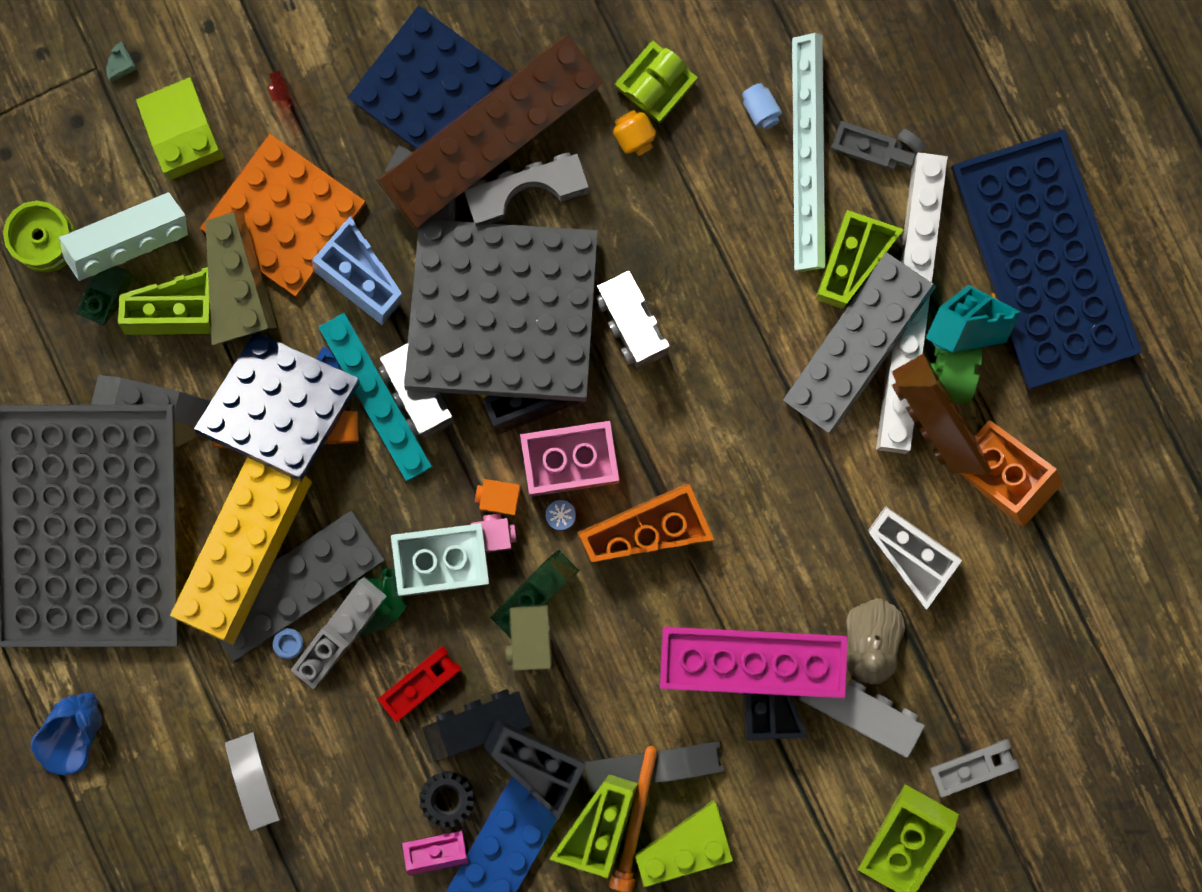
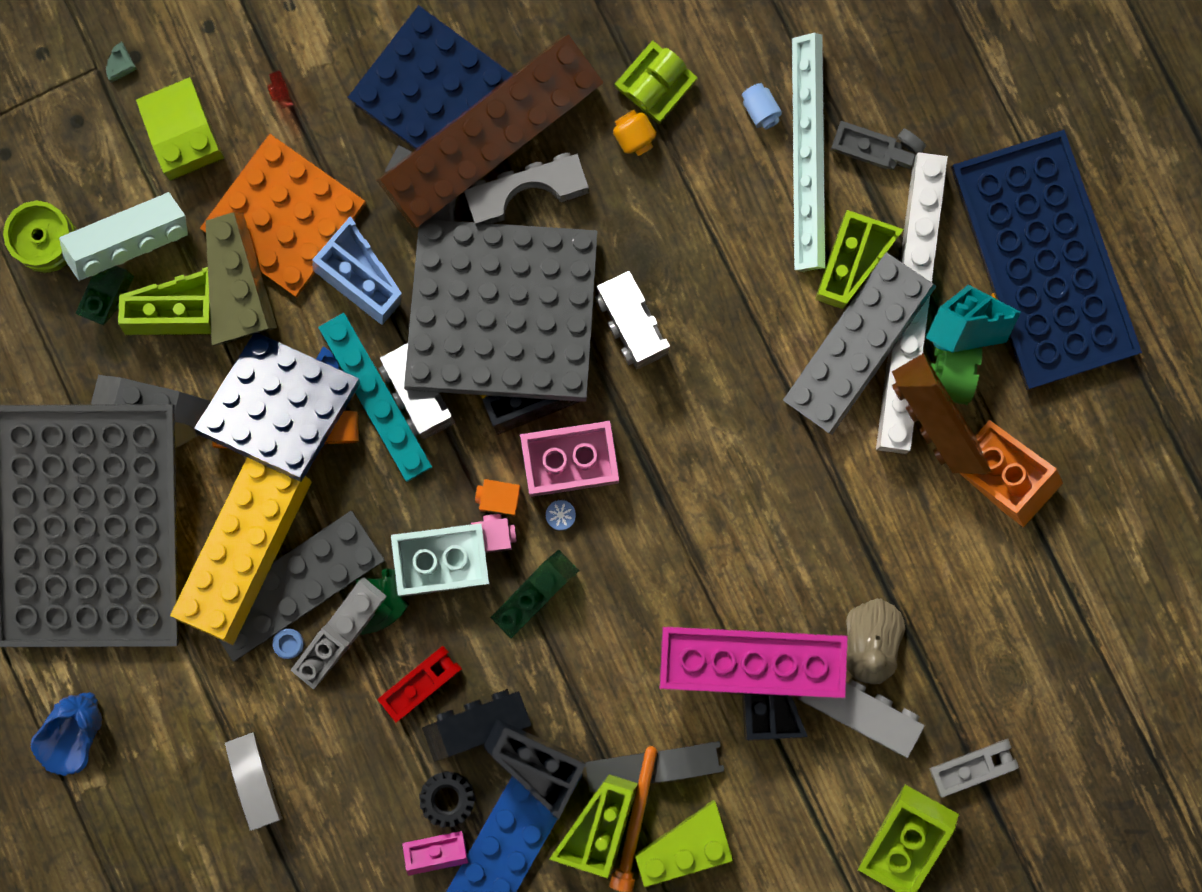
(529, 639): olive wedge -> none
(650, 526): orange wedge -> none
(914, 554): white wedge -> none

